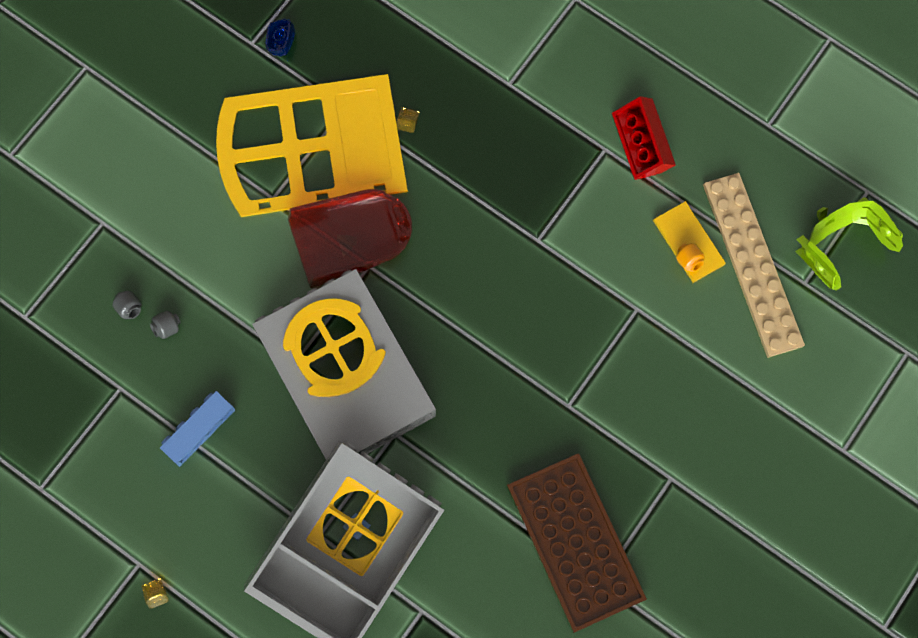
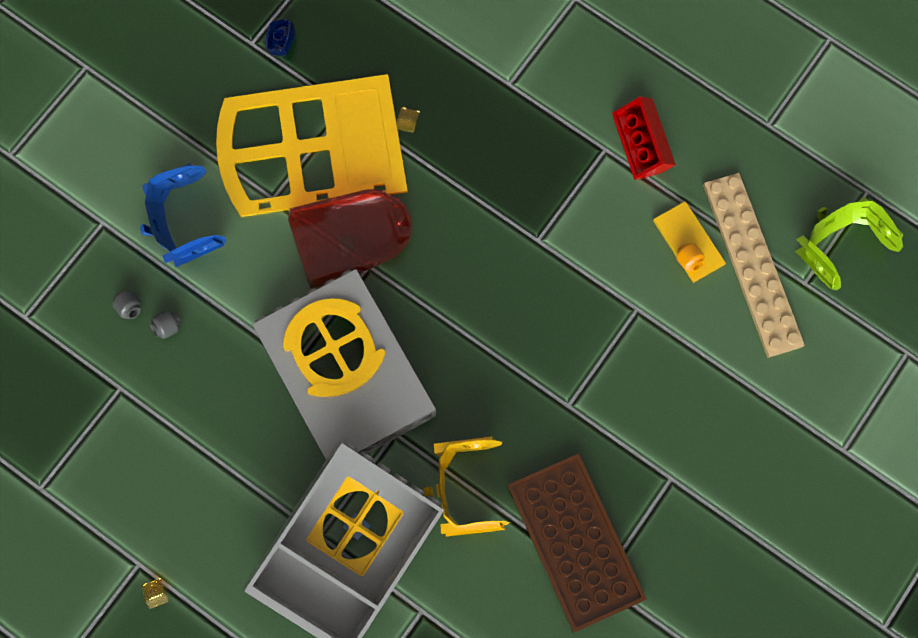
(156, 194): none -> blue animal
(197, 428): medium blue brick -> none
(446, 453): none -> yellow animal

